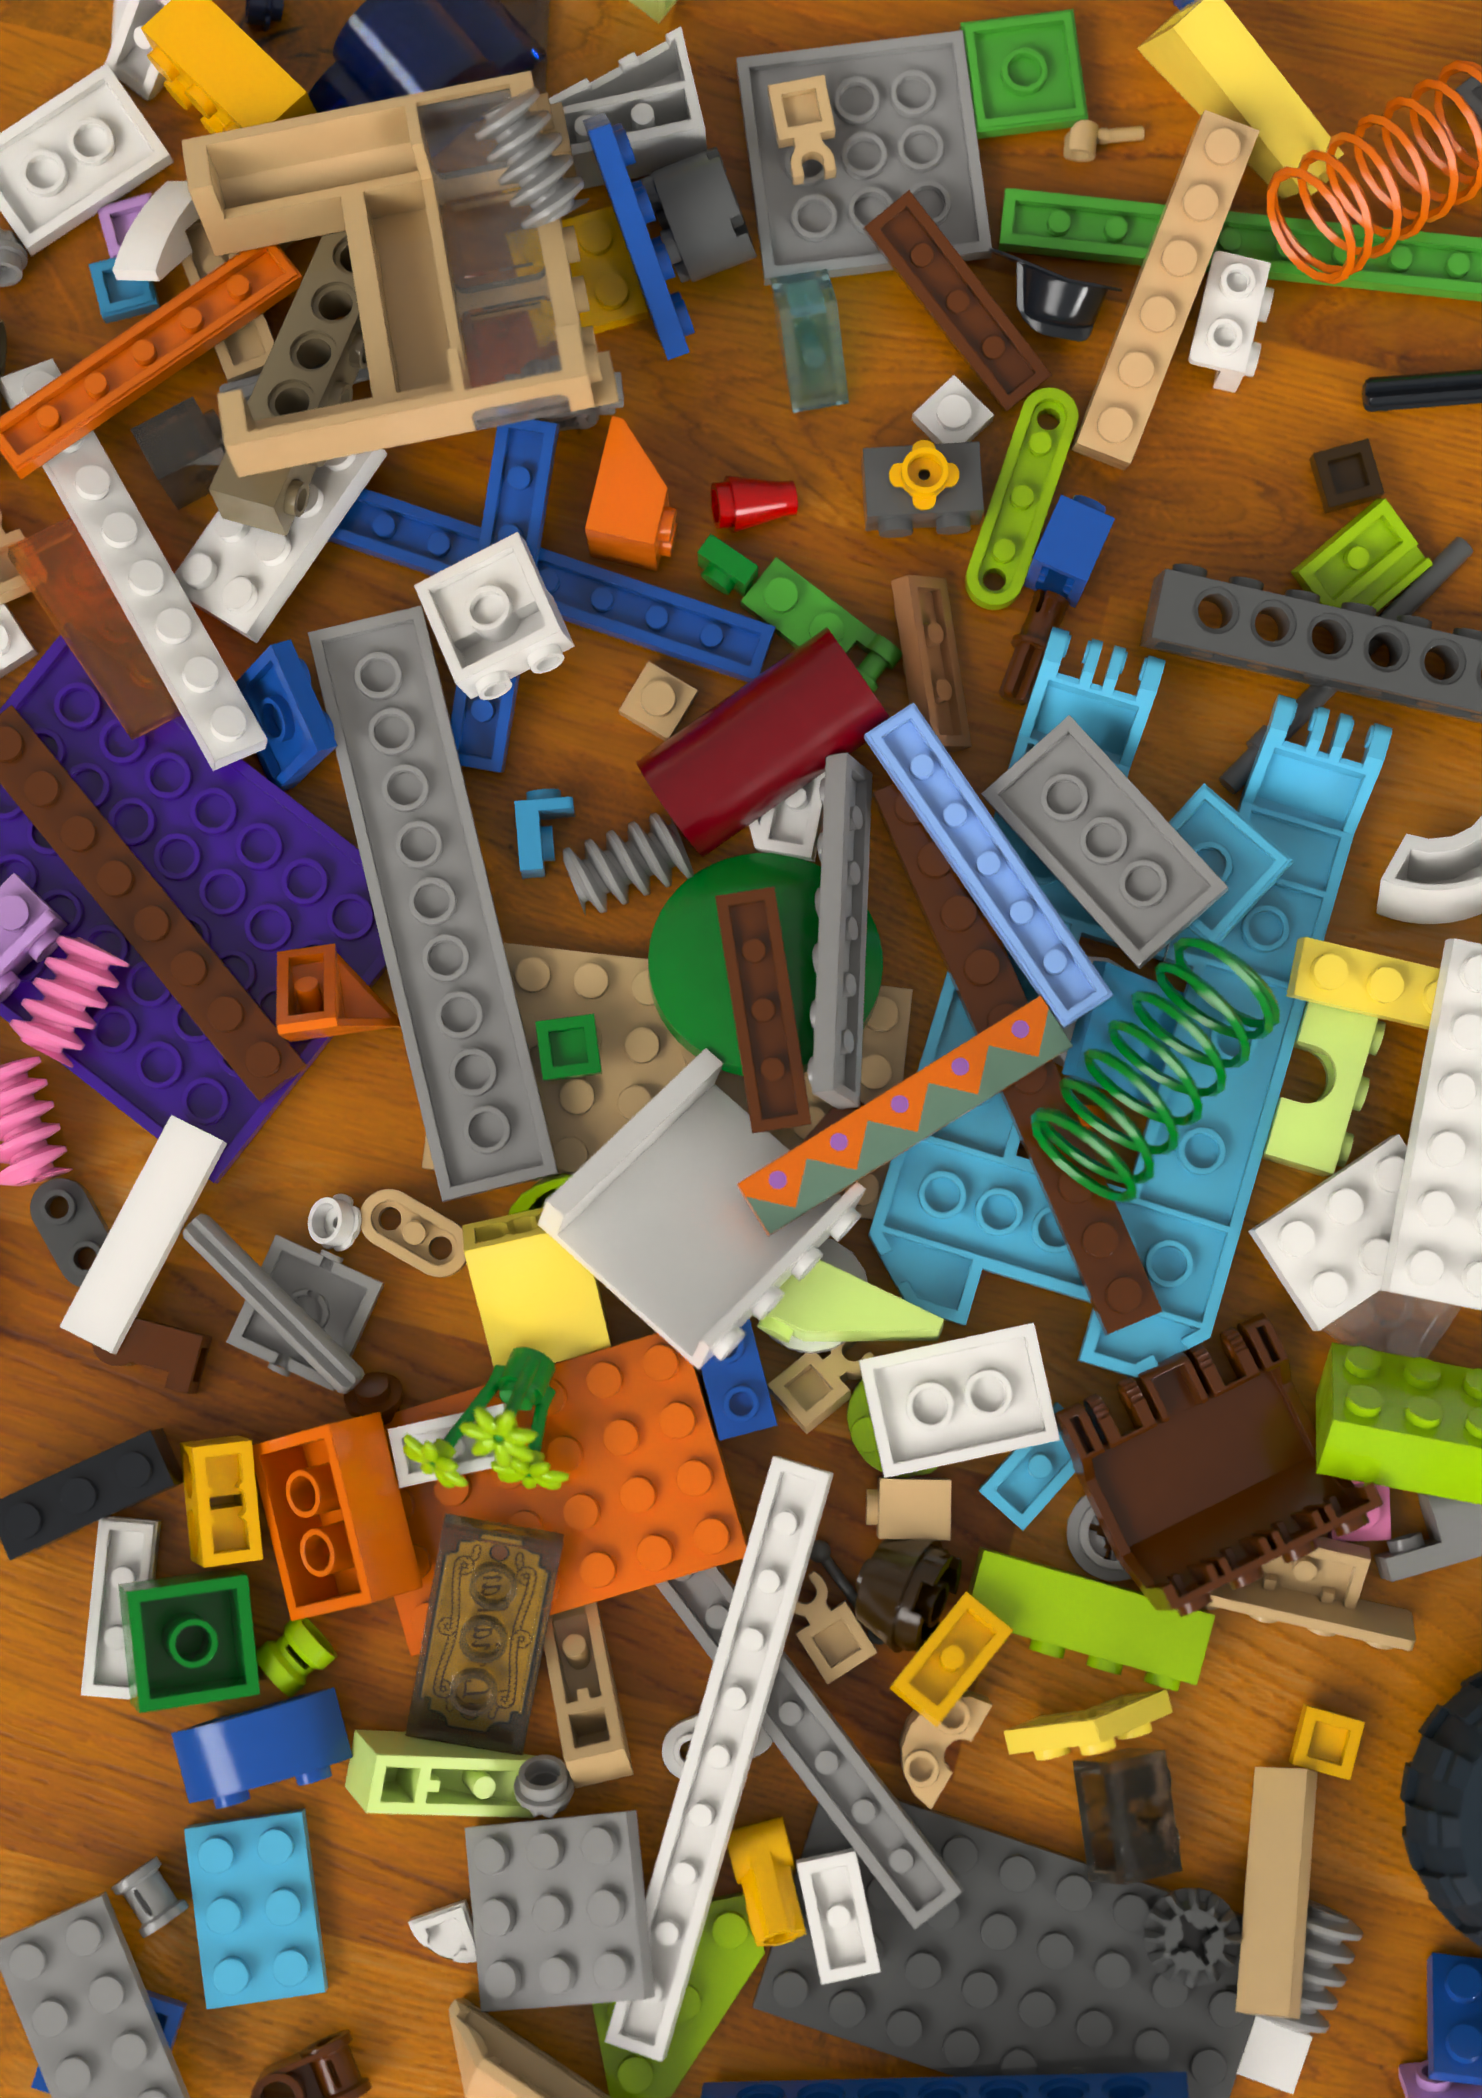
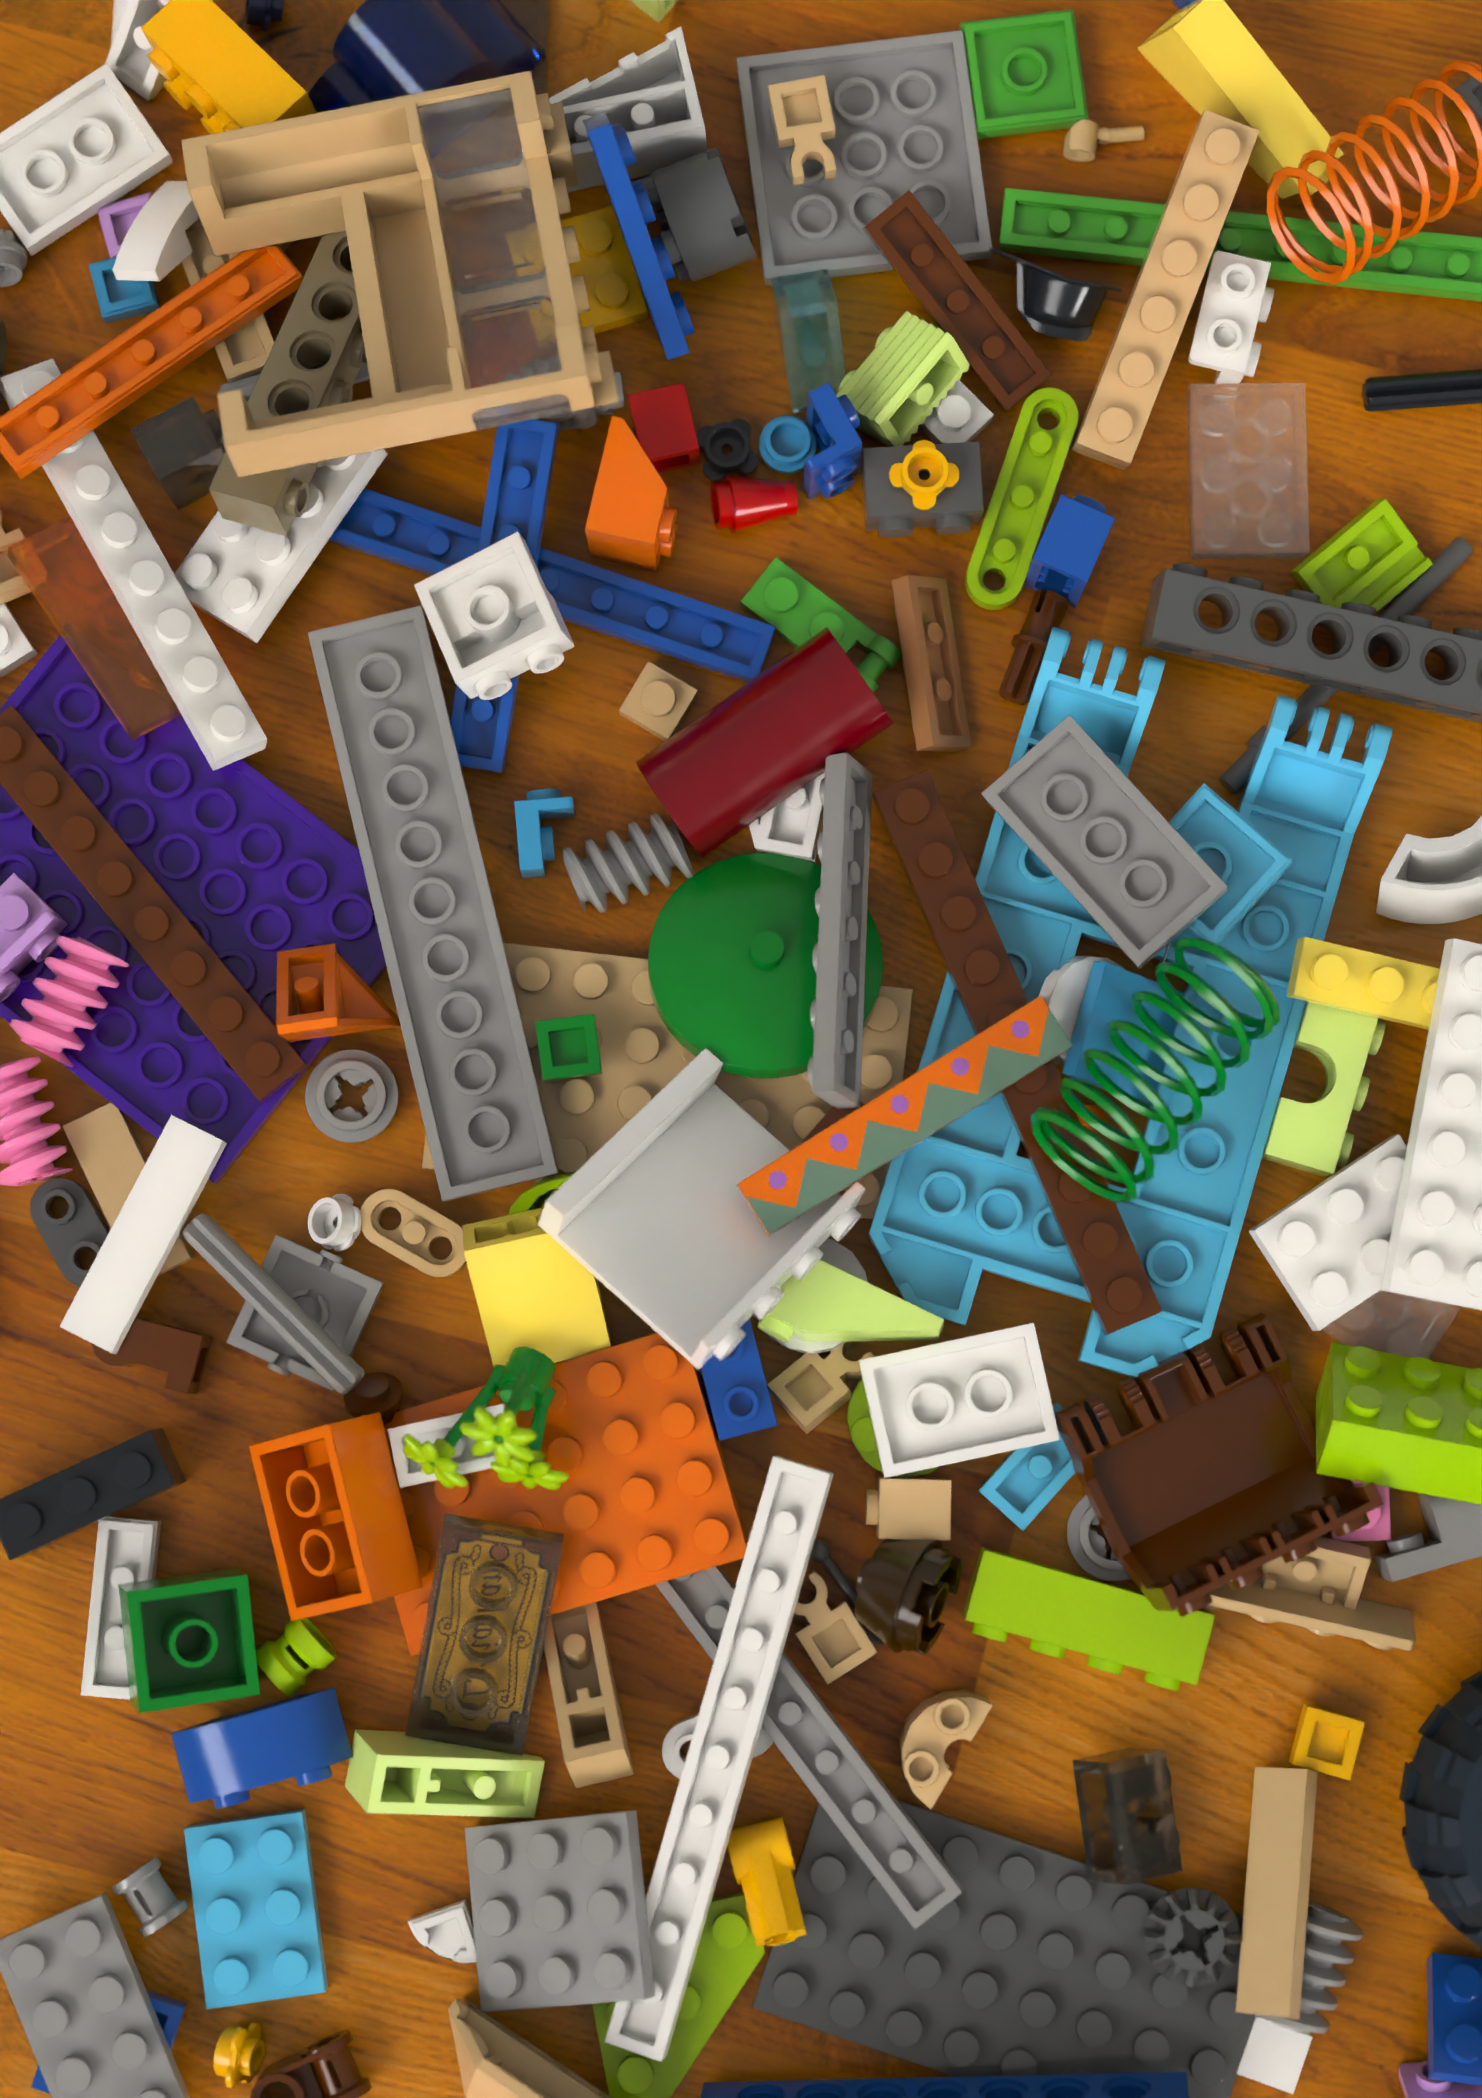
(113, 1164): none -> tan tile
(221, 1501): yellow brick -> none
(239, 2054): none -> yellow plate
(288, 713): blue plate -> none
(324, 1093): none -> light grey gear
(531, 159): light grey piece -> none
(544, 1786): light grey plate -> none
(665, 427): none -> red panel
(726, 567): green plate -> none
(727, 433): none -> black plate
(763, 1010): reddish brown plate -> none
(787, 444): none -> dark azure plate
(838, 1915): white plate -> none
(839, 444): none -> blue bracket
(903, 379): none -> yellowish green brick
(951, 1659): yellow plate -> none
(988, 865): light blue tile -> none
(1091, 1728): light yellow plate -> none
(1248, 470): none -> clear plate
(1346, 475): dark brown plate -> none

